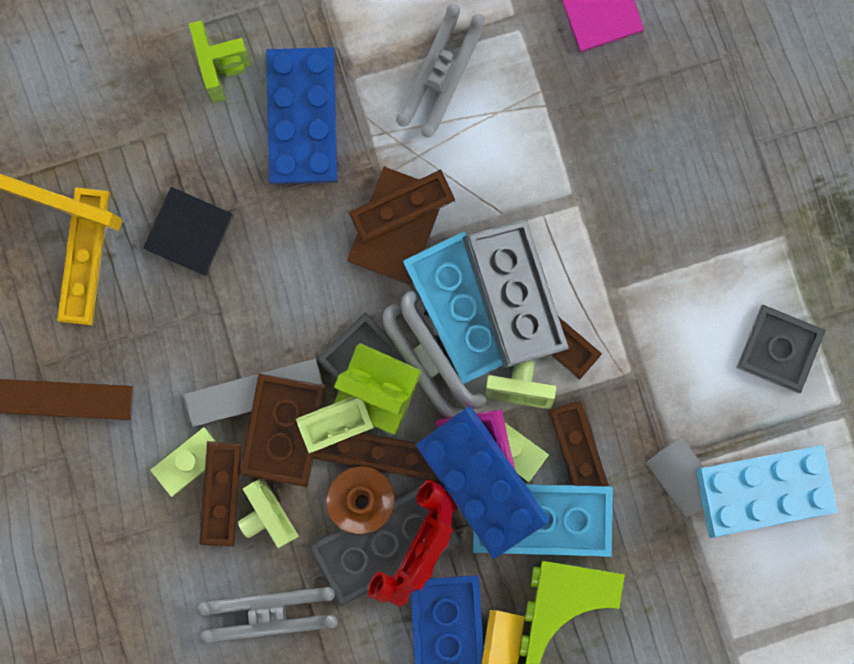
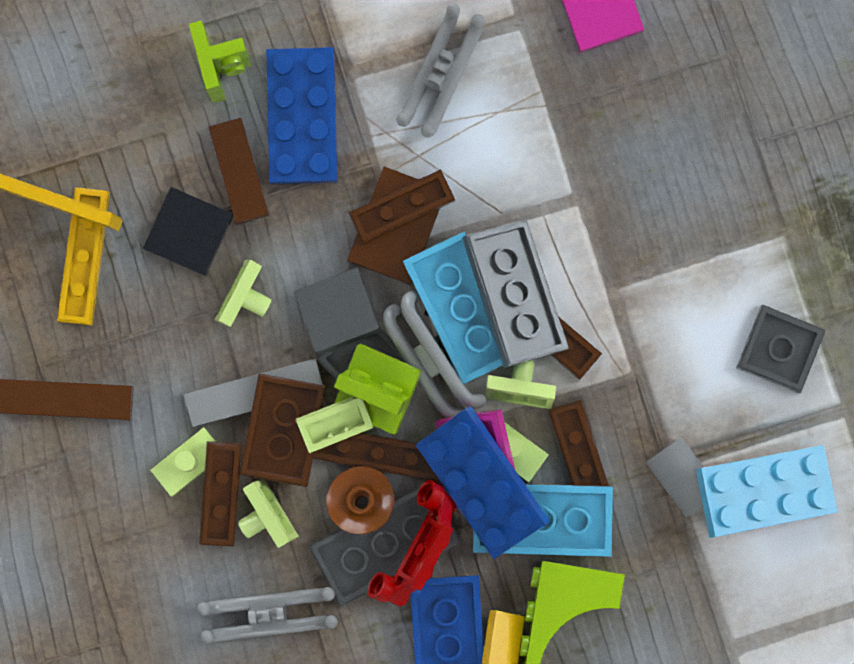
(238, 171): none -> reddish brown tile
(242, 295): none -> yellowish green tile
(337, 311): none -> dark grey tile

